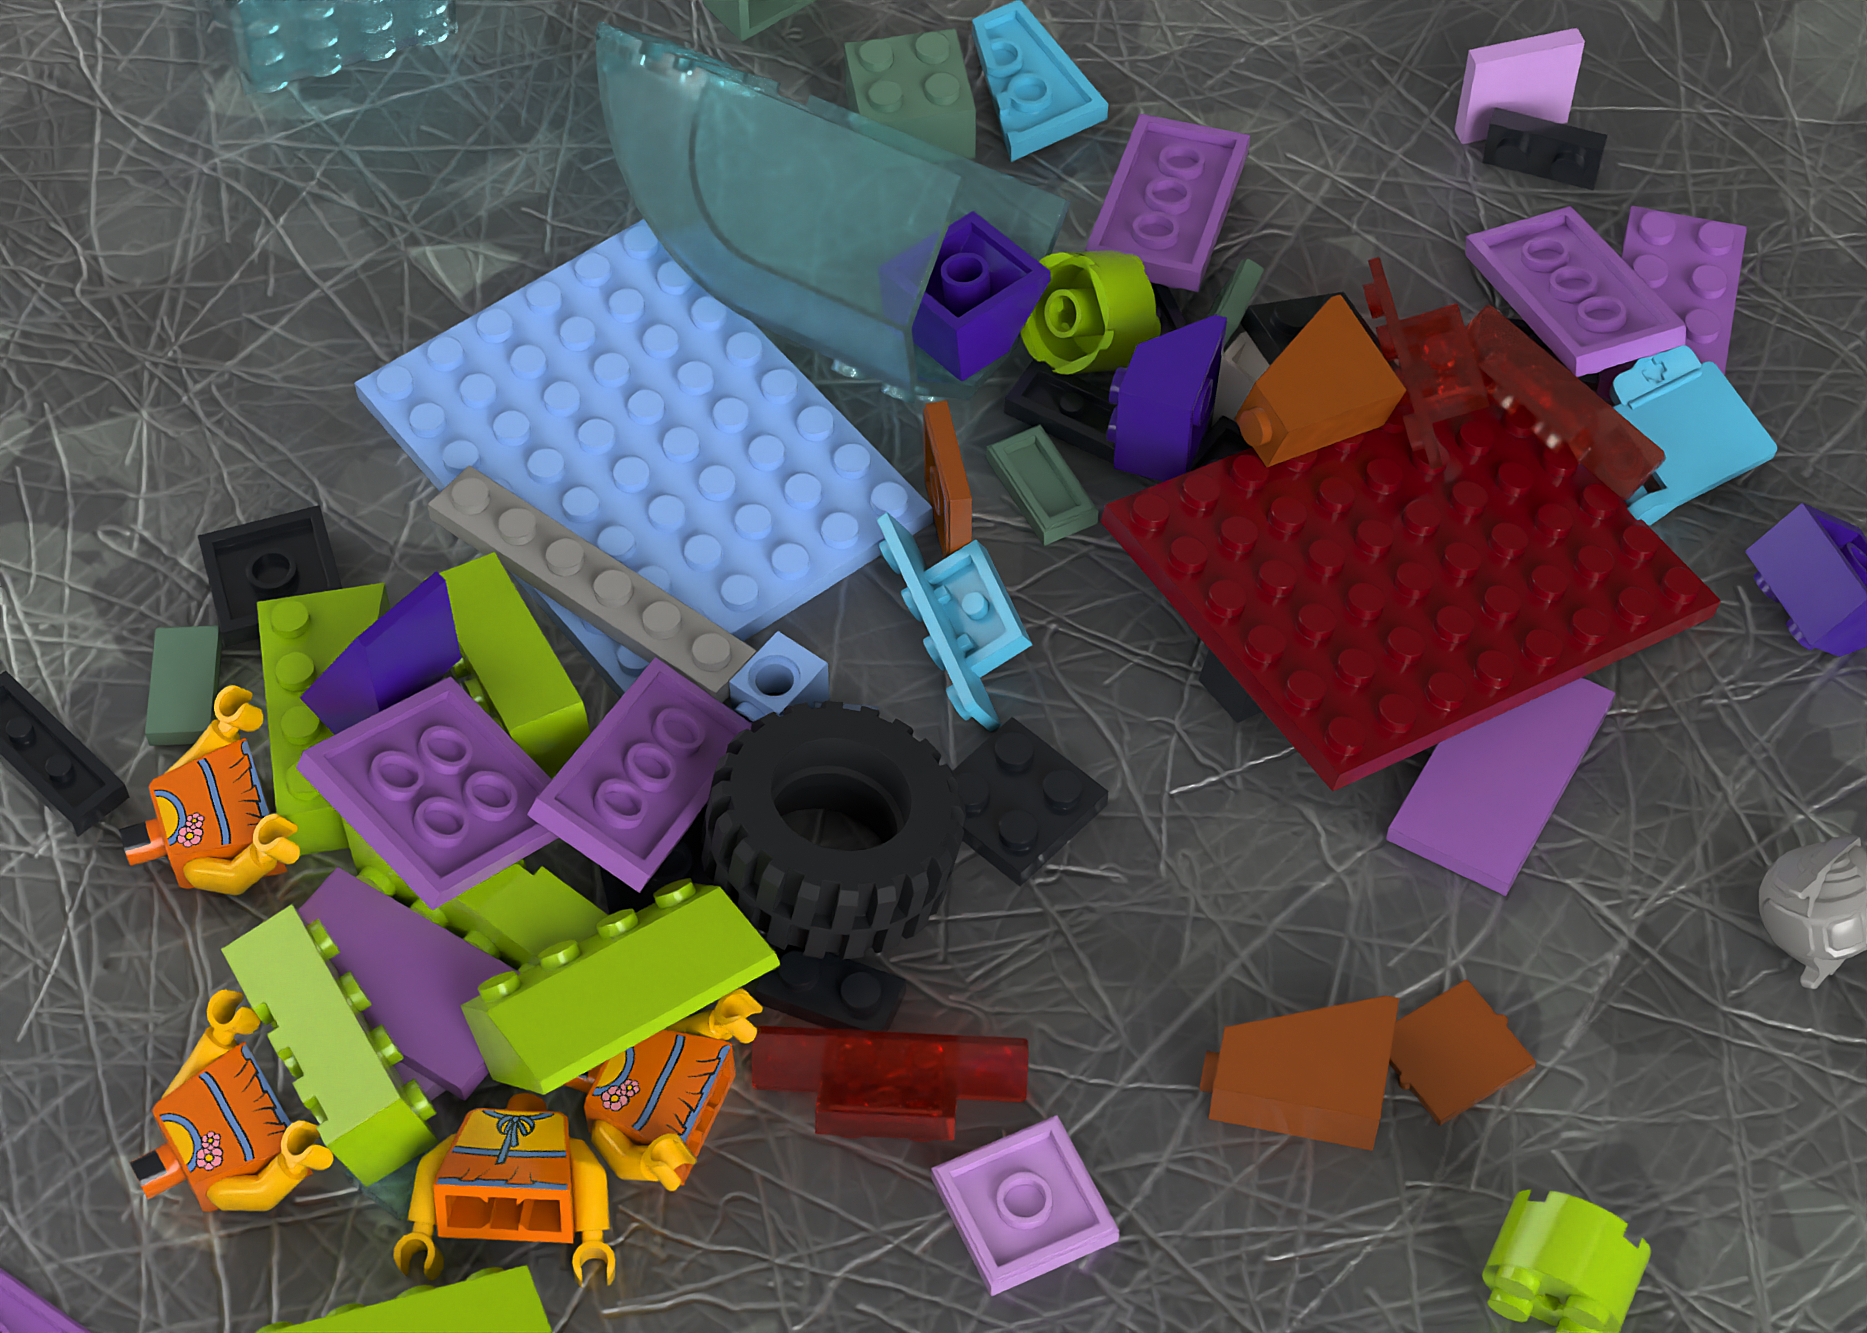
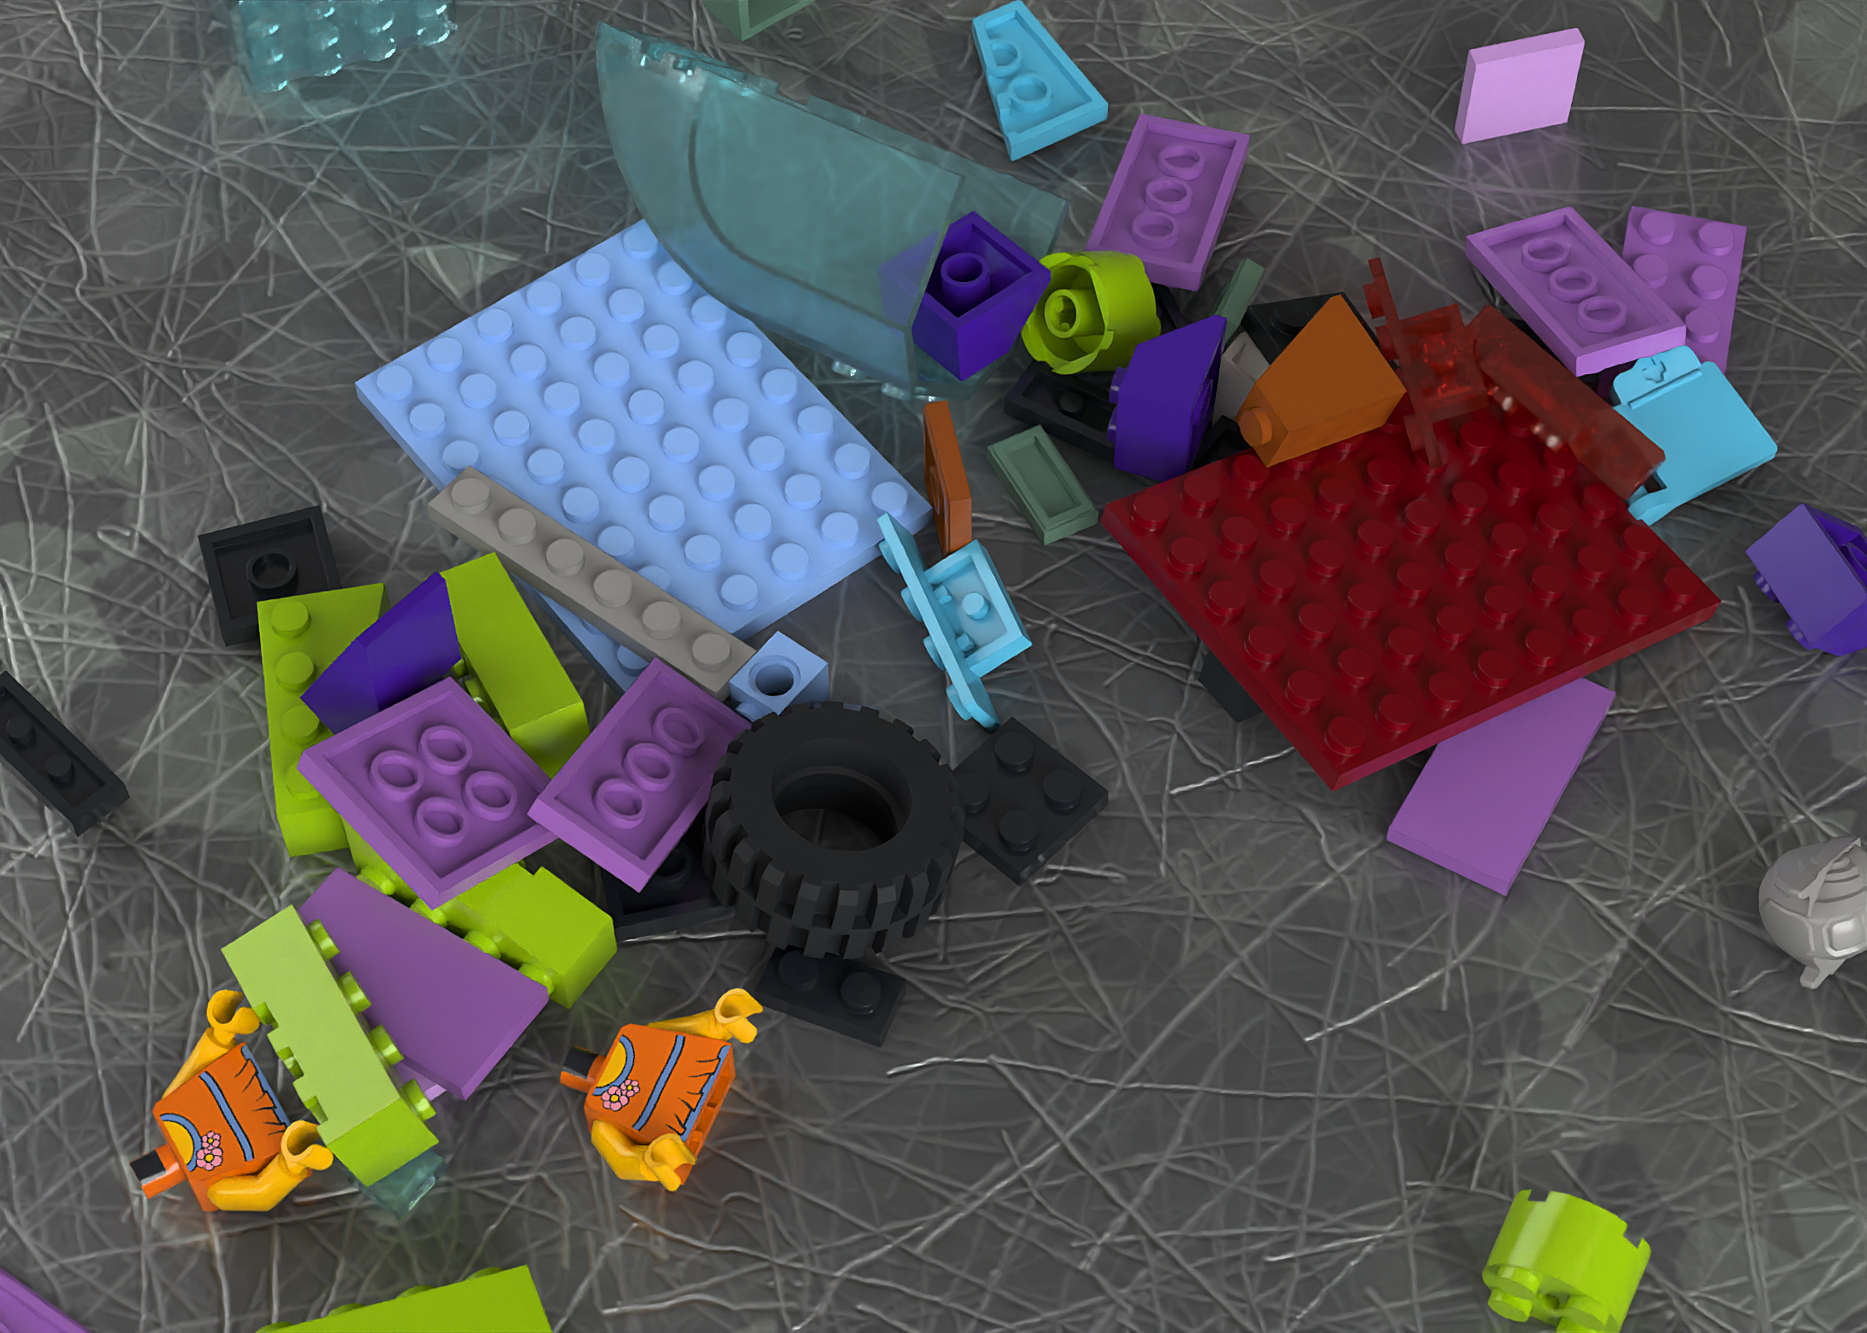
(183, 684): sand green tile -> none
(215, 810): torso -> none
(509, 1180): torso -> none
(615, 986): lime slope -> none
(889, 1080): clear red bracket -> none
(915, 87): sand green brick -> none
(1024, 1205): lavender tile -> none
(1306, 1072): dark orange slope -> none
(1456, 1052): dark orange piece -> none
(1544, 148): black plate -> none

